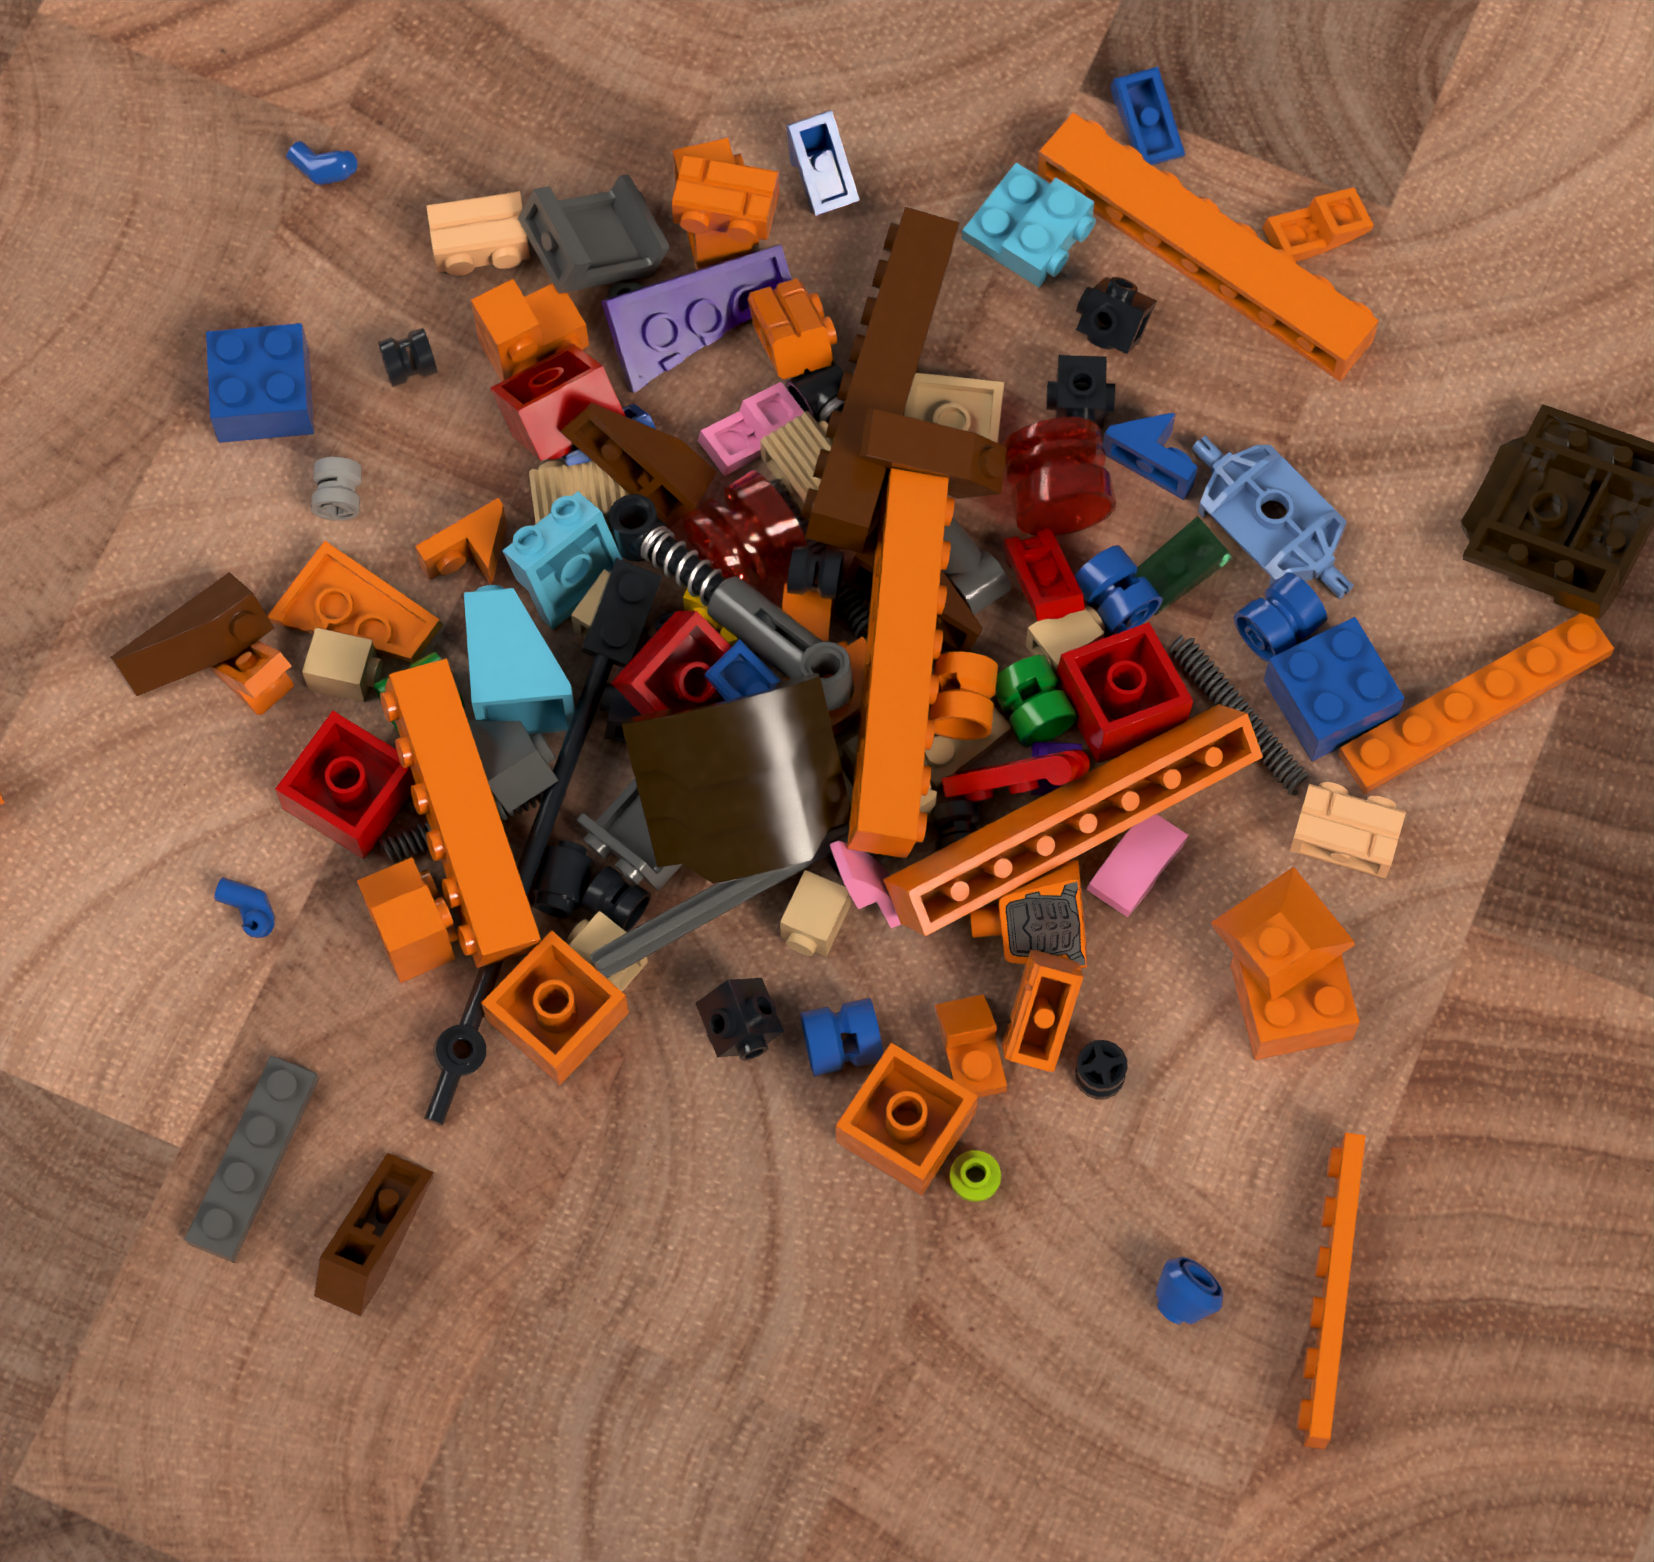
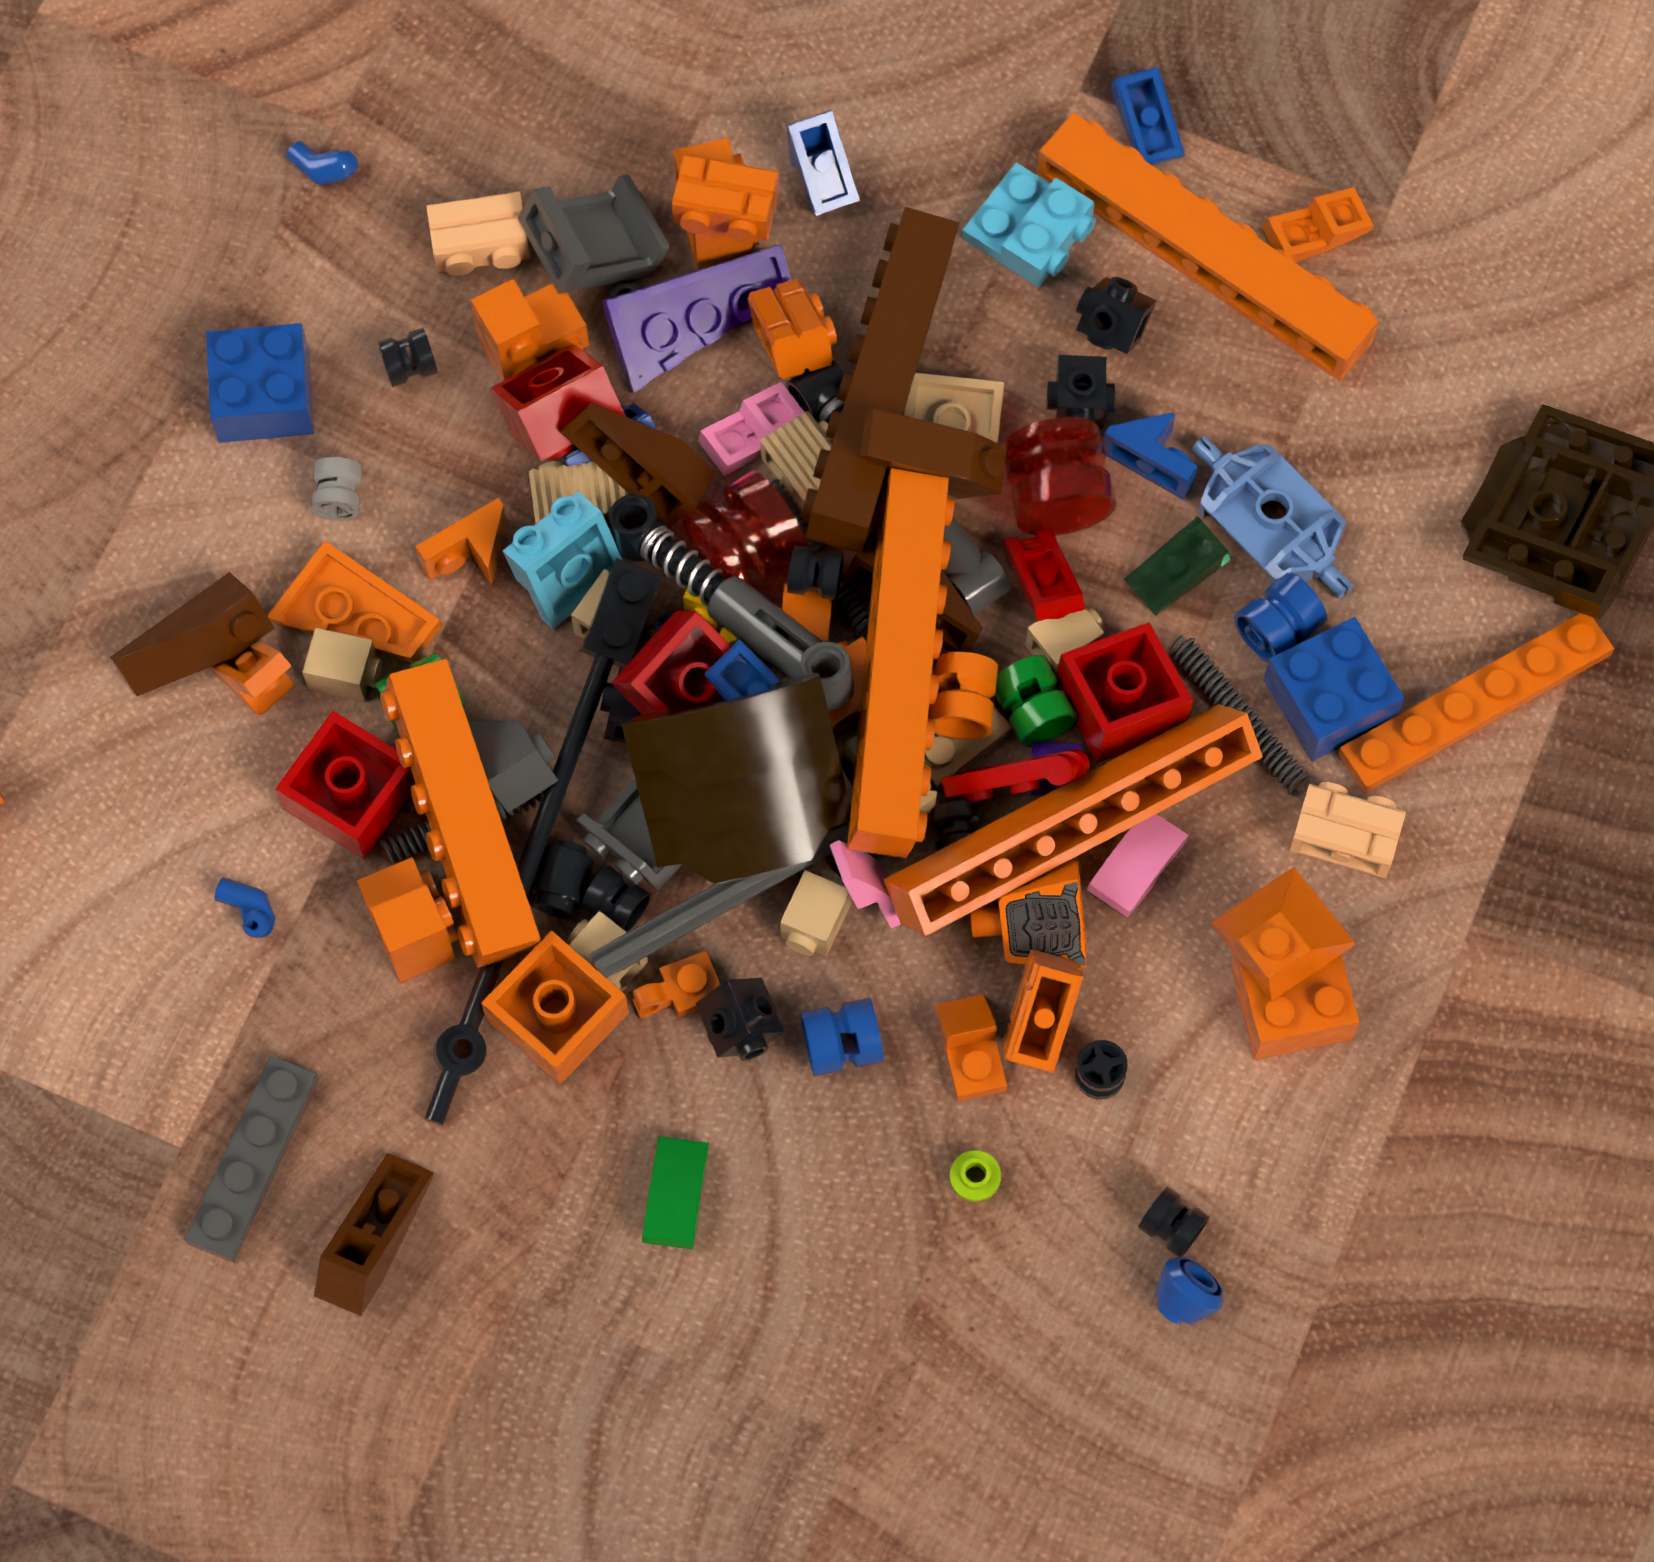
(512, 665): medium azure slope -> none
(675, 1192): none -> green slope
(681, 987): none -> orange plate
(906, 1118): orange brick -> none
(1112, 585): blue wheel -> none
(1163, 1216): none -> black wheel
(1328, 1311): orange plate -> none

